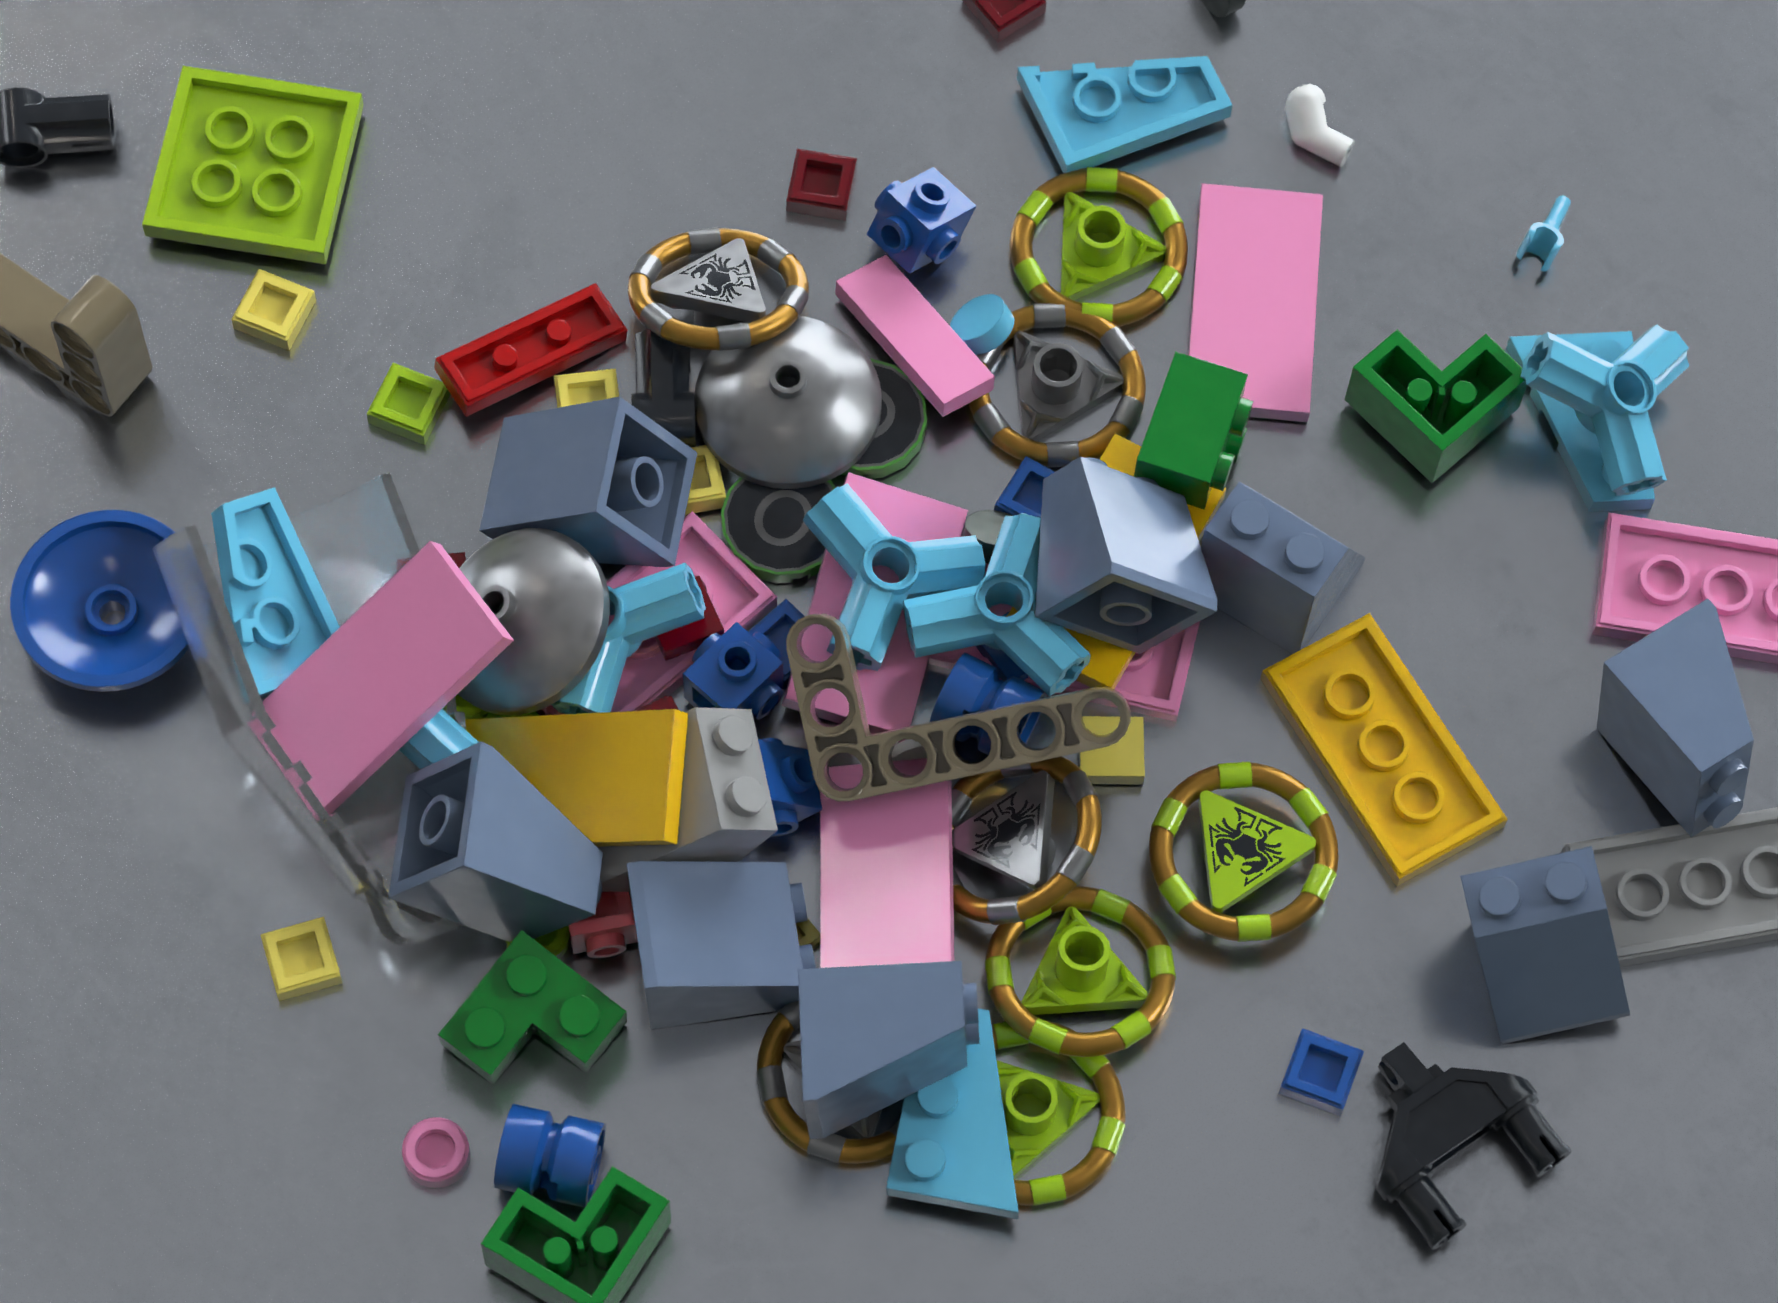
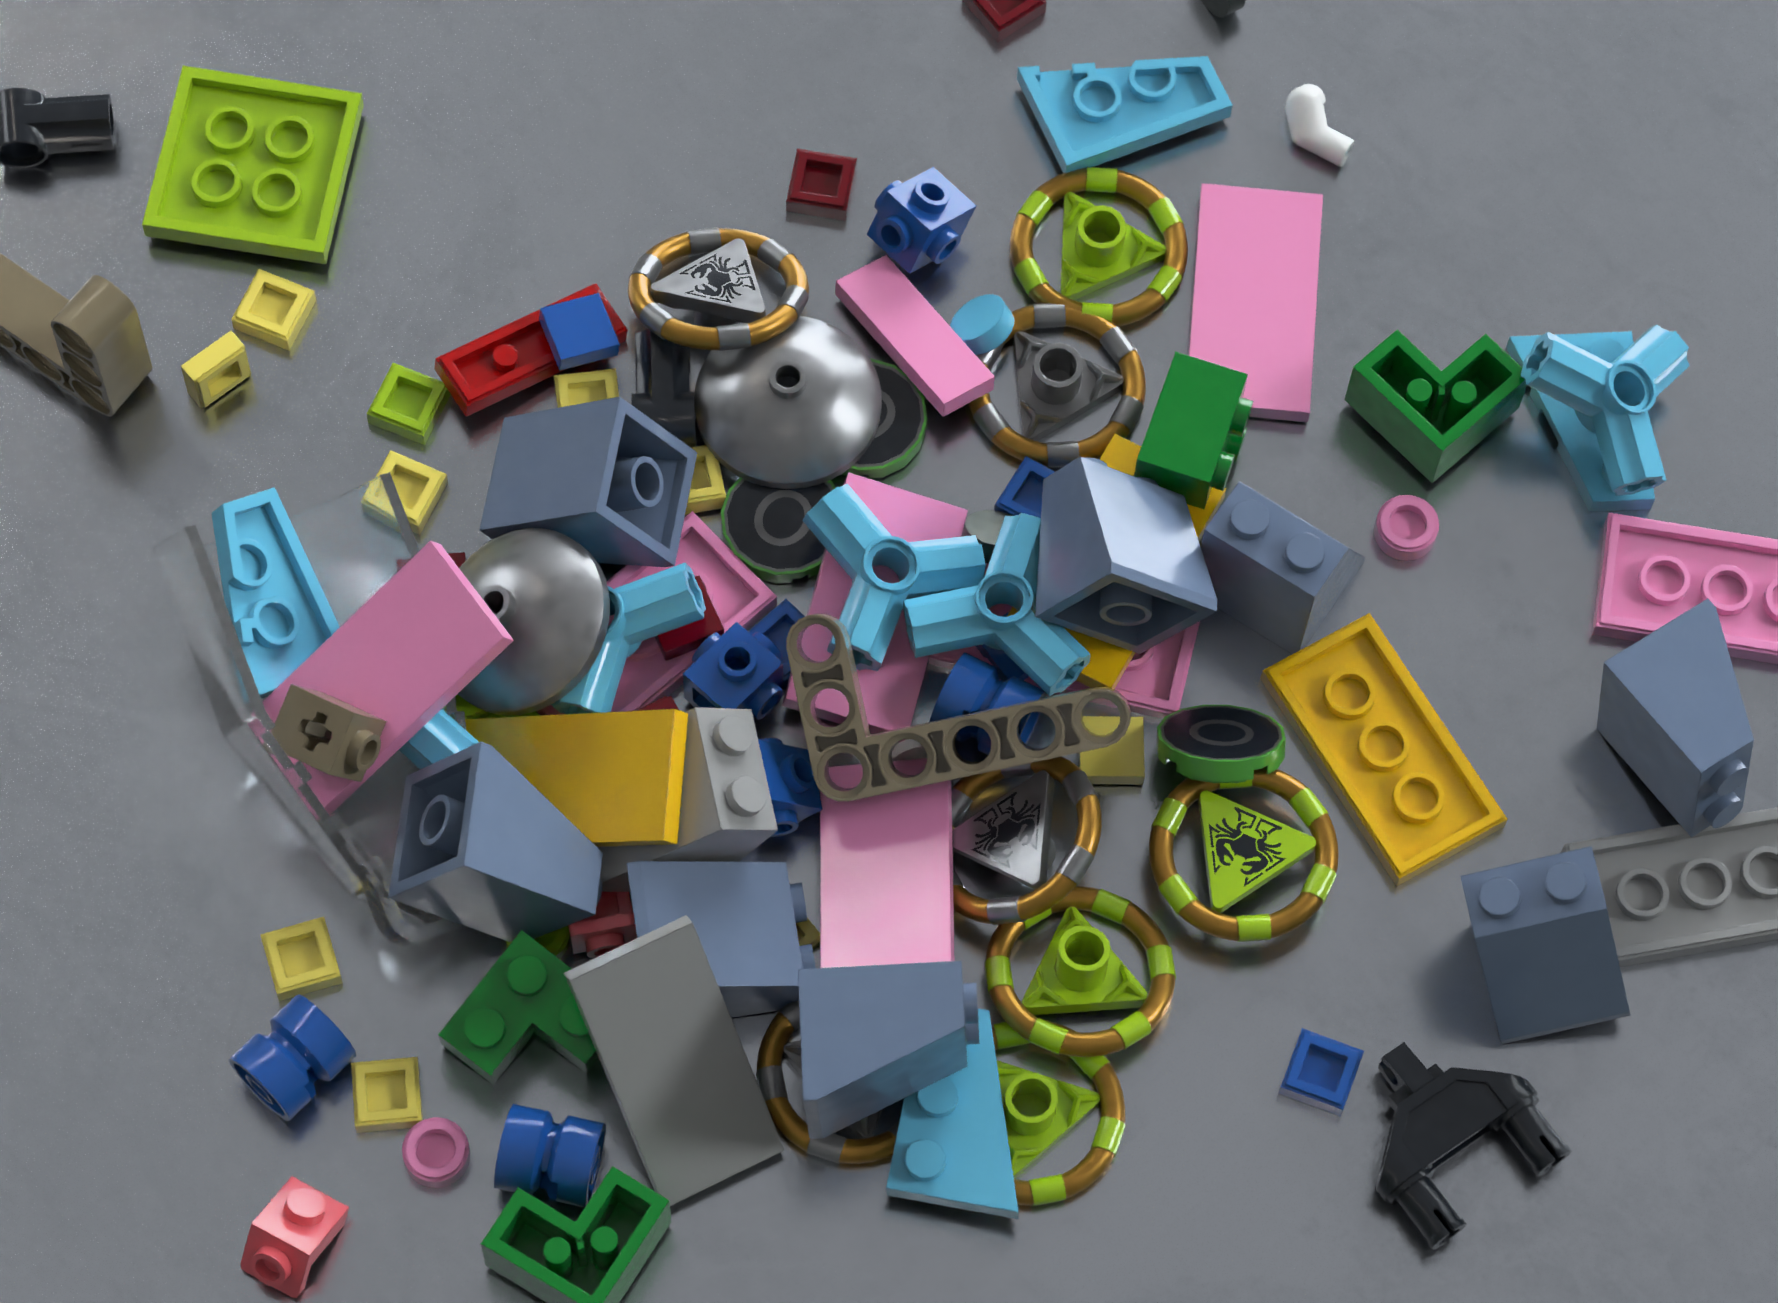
(80, 576): blue dish -> none
(216, 369): none -> light yellow tile
(291, 1236): none -> coral bracket
(292, 1057): none -> blue wheel
(306, 731): none -> dark tan brick
(386, 1094): none -> light yellow tile
(417, 487): none -> light yellow tile
(579, 331): none -> blue tile
(674, 1060): none -> light grey tile
(1220, 743): none -> tile
(1406, 527): none -> bright pink tile
(1545, 237): medium azure hand -> none

